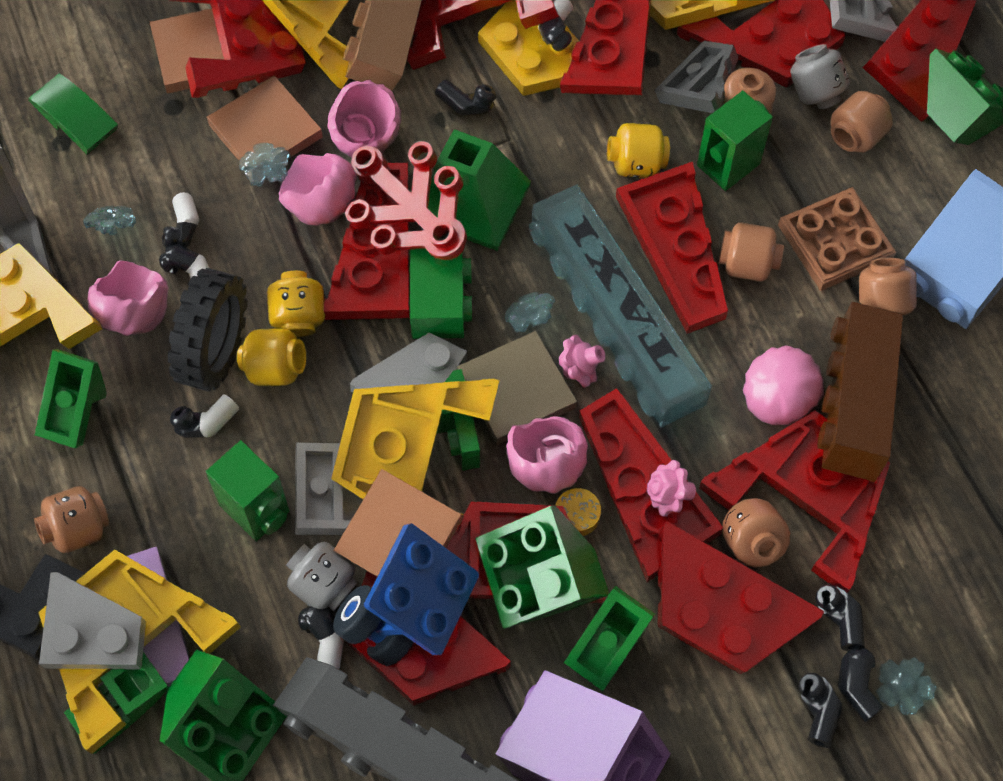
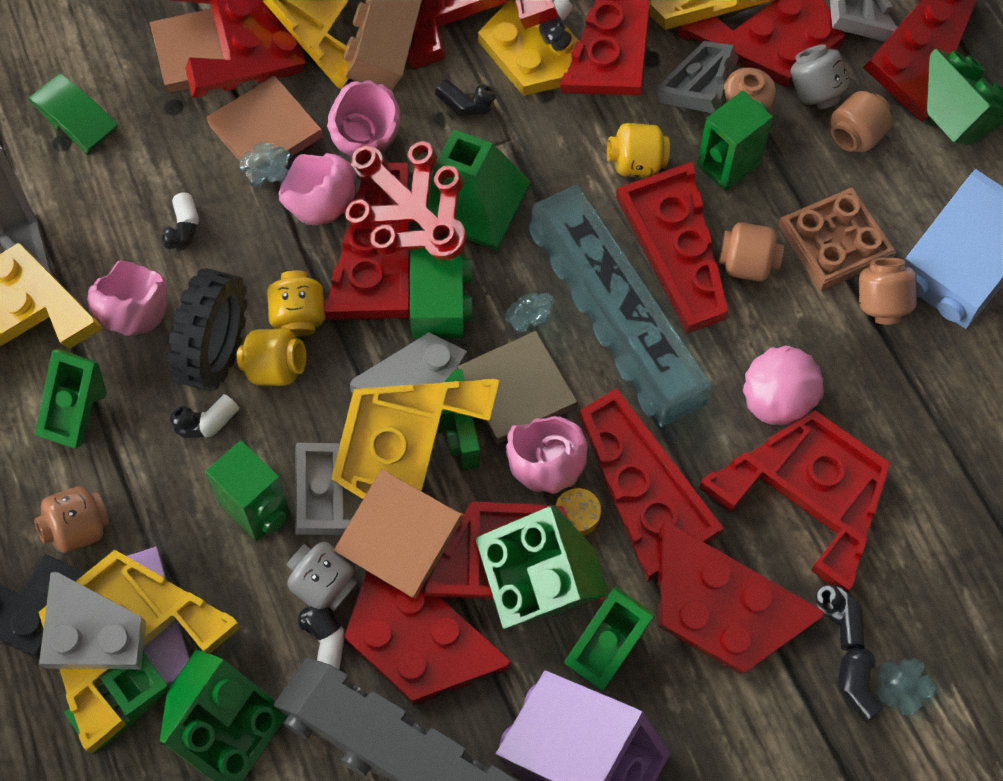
(108, 217): clear light blue plant -> none
(180, 257): black arm -> none
(411, 601): blue plate -> none
(580, 360): bright pink plant -> none
(669, 488): bright pink plant -> none
(756, 532): nougat head -> none
(823, 705): black arm -> none
(861, 392): reddish brown brick -> none

